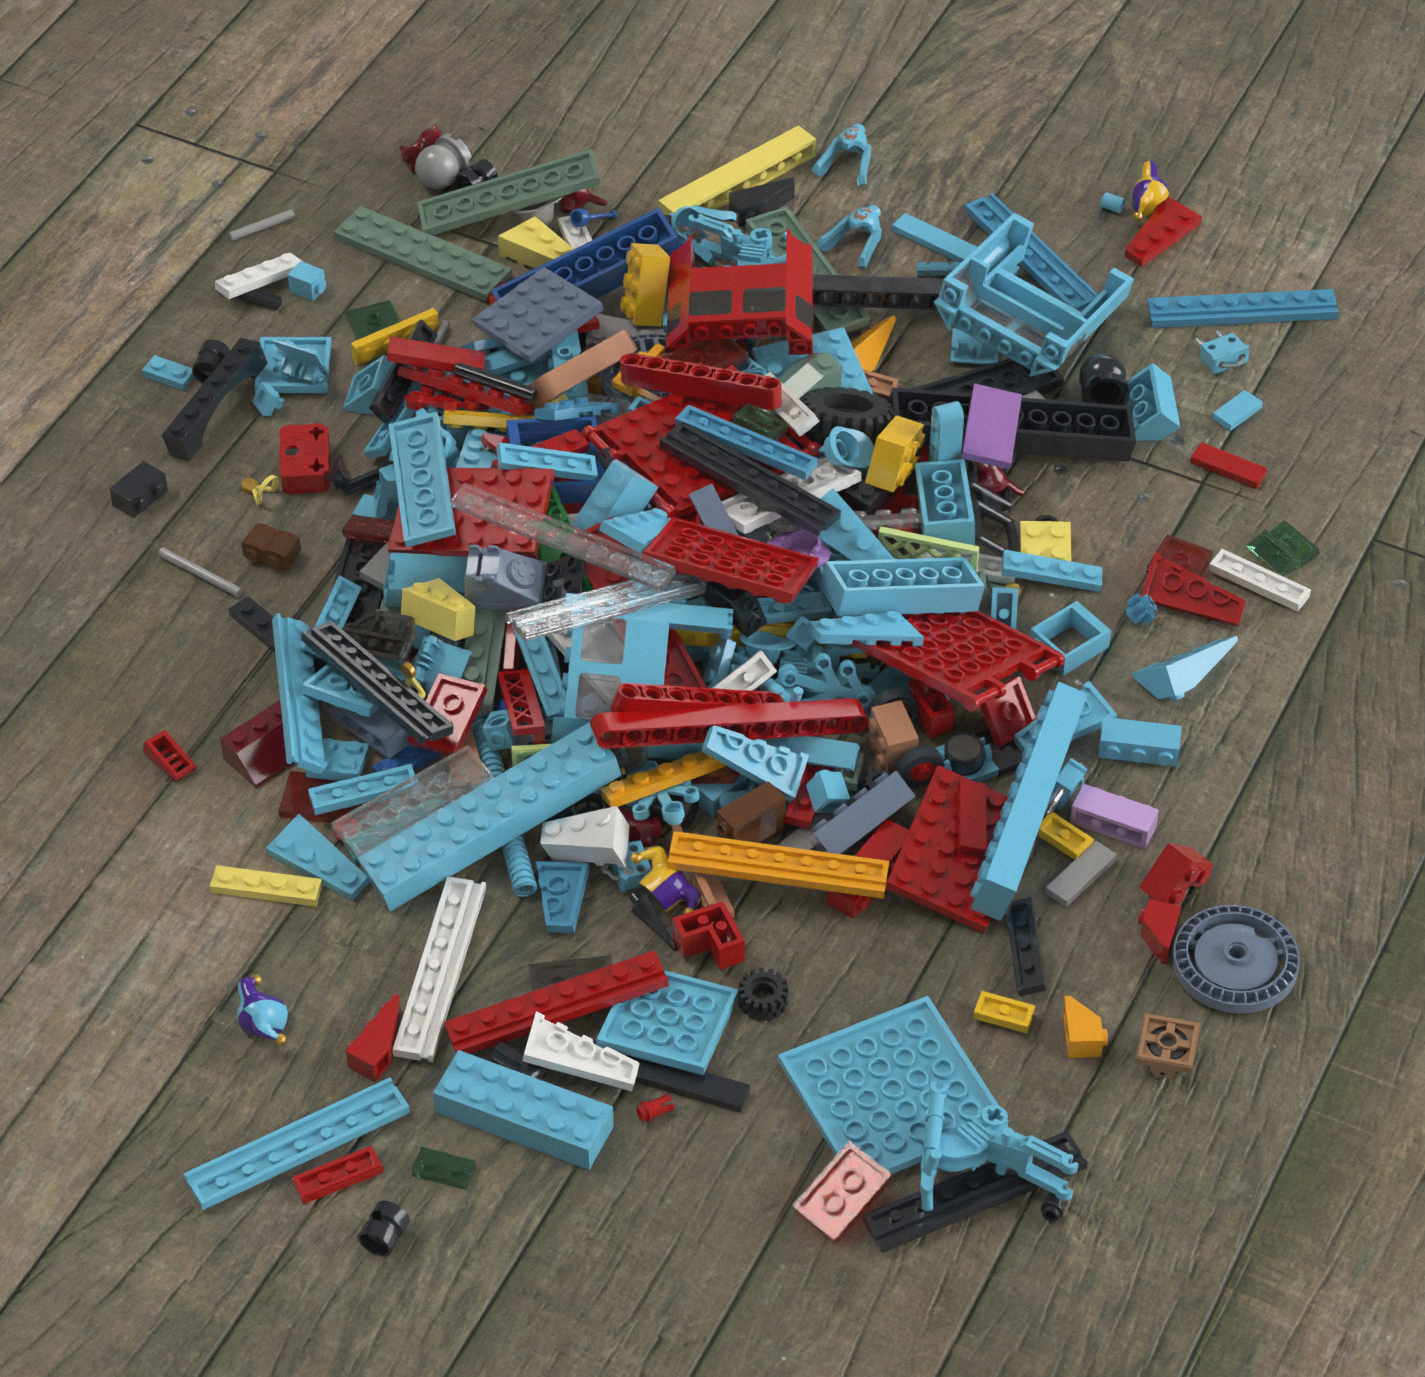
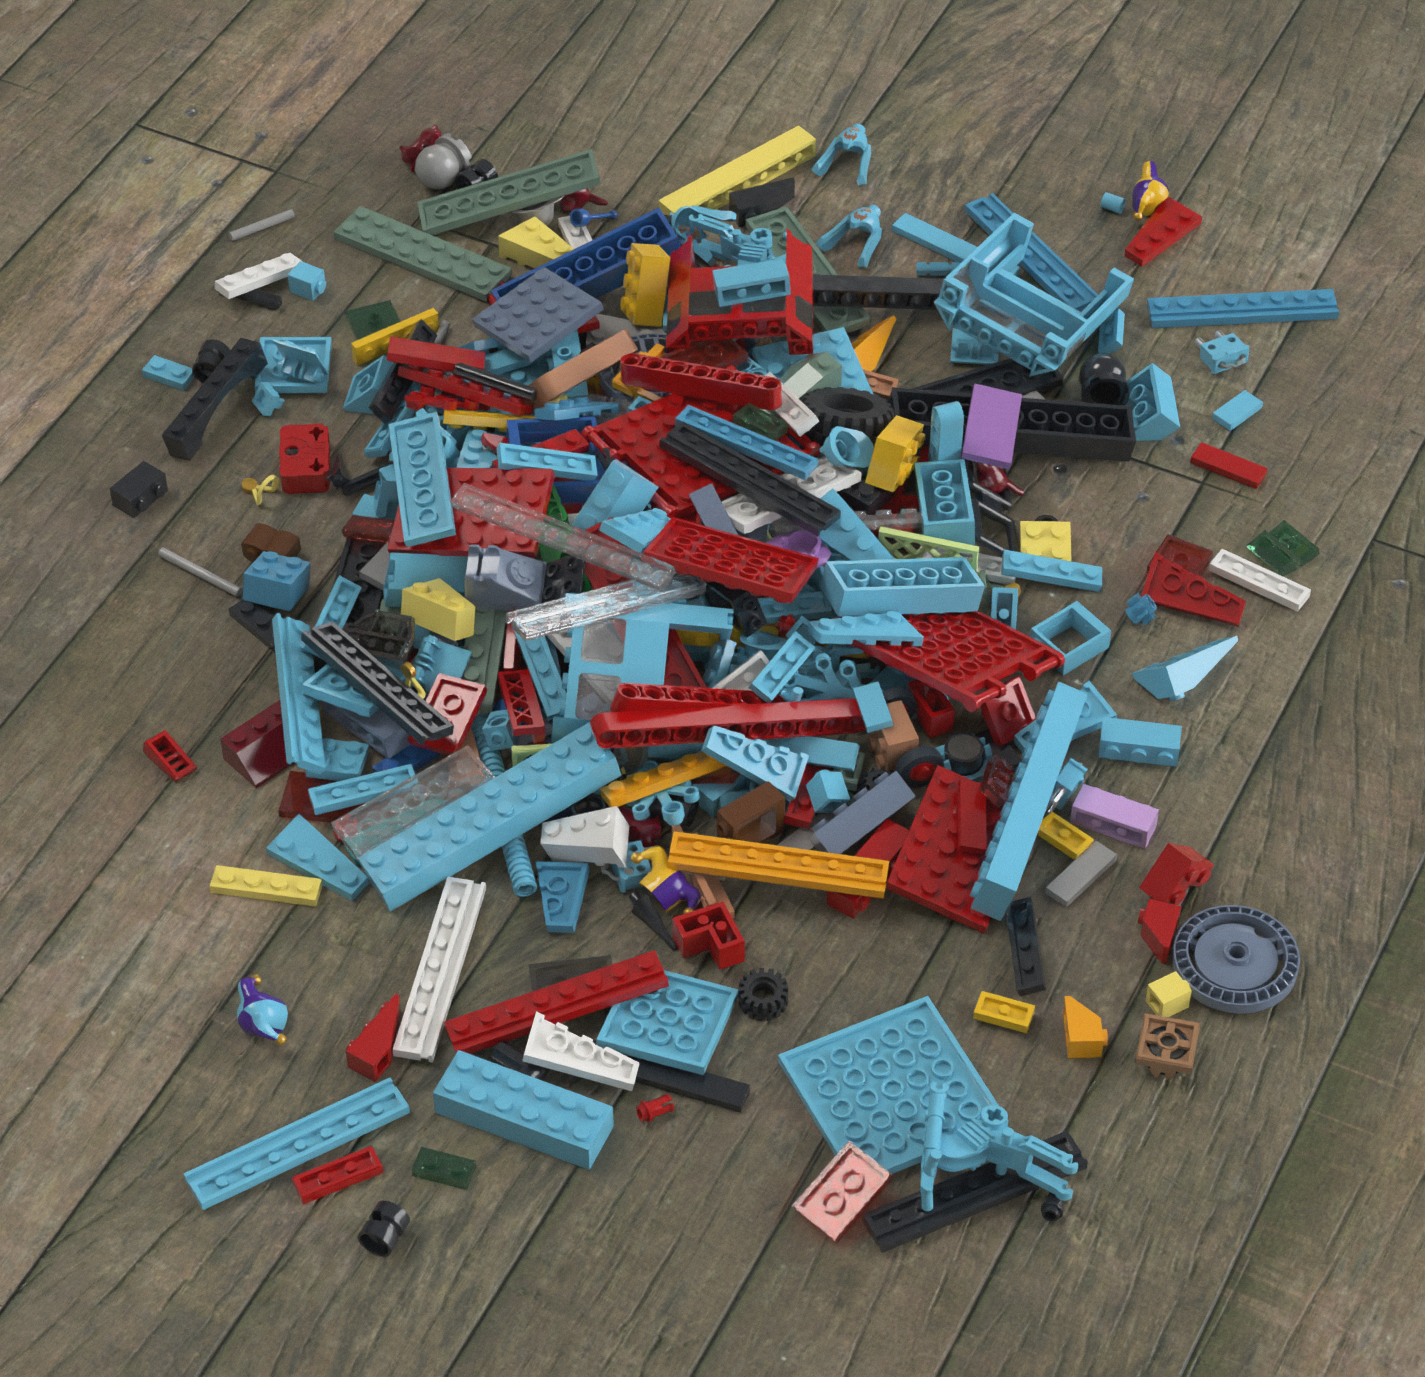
(276, 580): none -> dark azure brick
(751, 282): none -> medium azure brick
(782, 667): none -> medium azure plate
(785, 624): none -> red plate
(873, 707): none -> medium azure tile
(997, 780): none -> clear red plate
(1111, 332): none -> medium azure plate
(1168, 995): none -> light yellow brick

